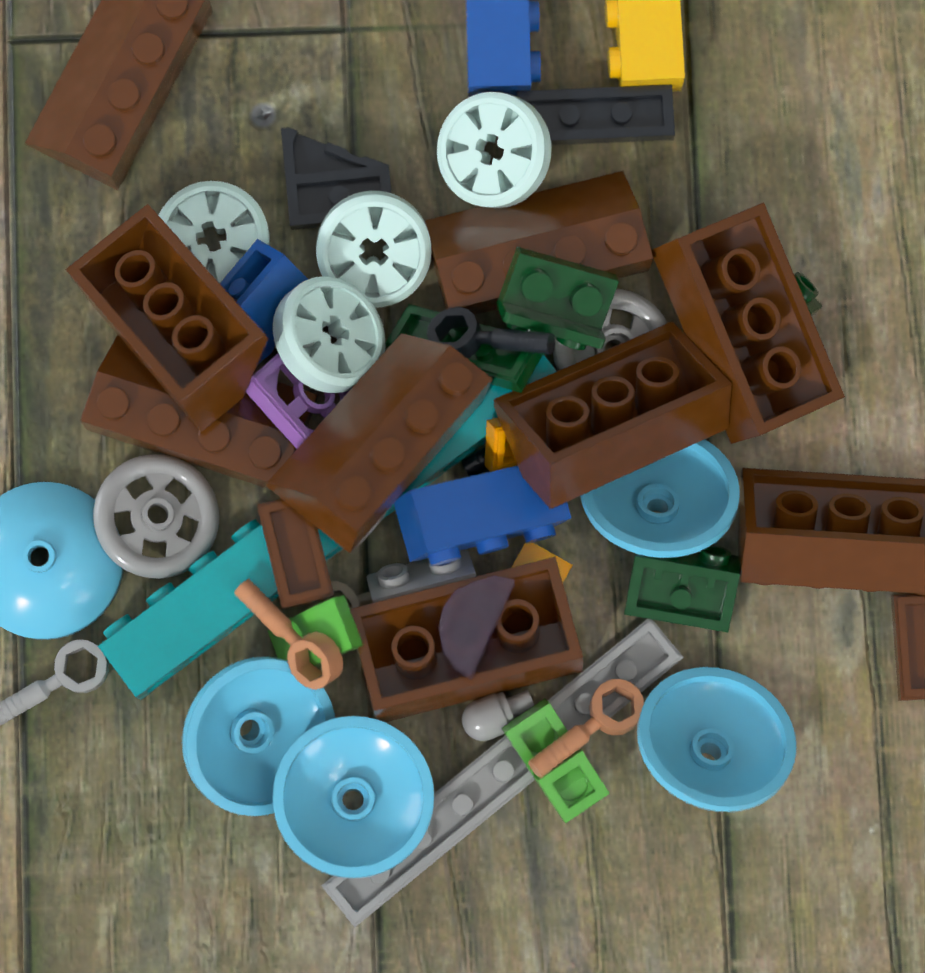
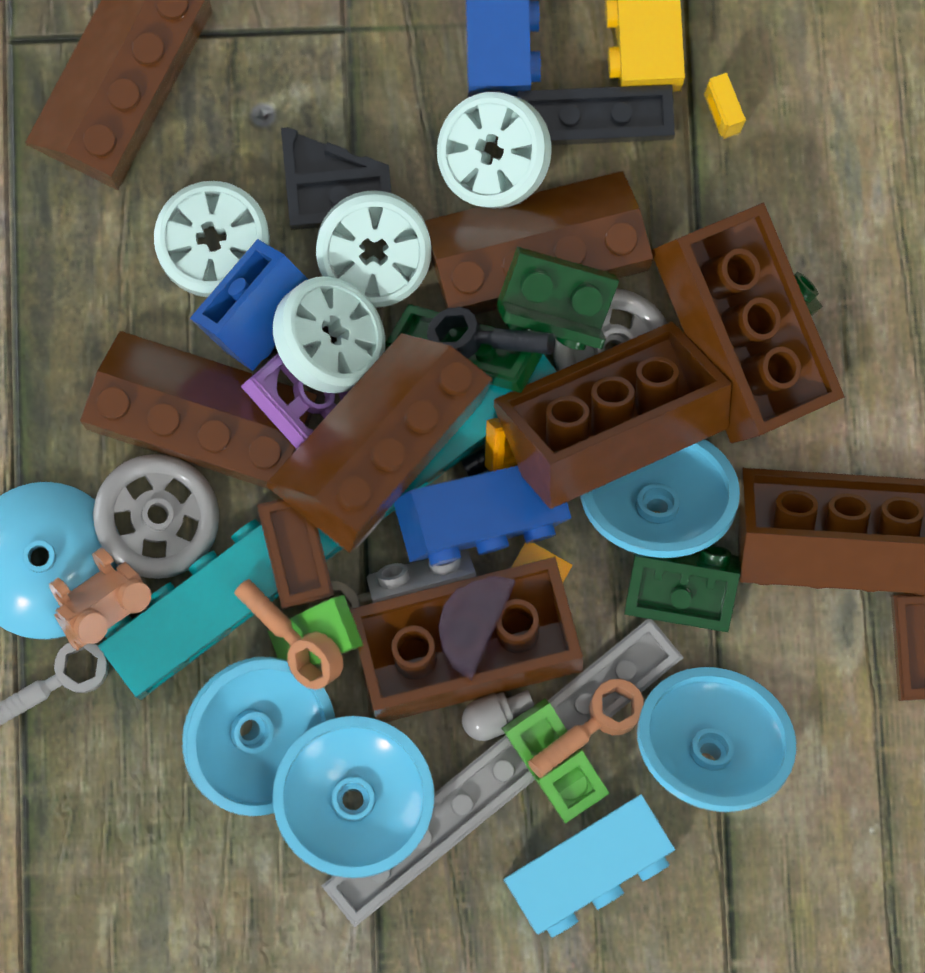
(99, 601): none -> nougat piece
(172, 315): reddish brown slope -> none
(590, 867): none -> medium azure brick
(724, 106): none -> yellow tile

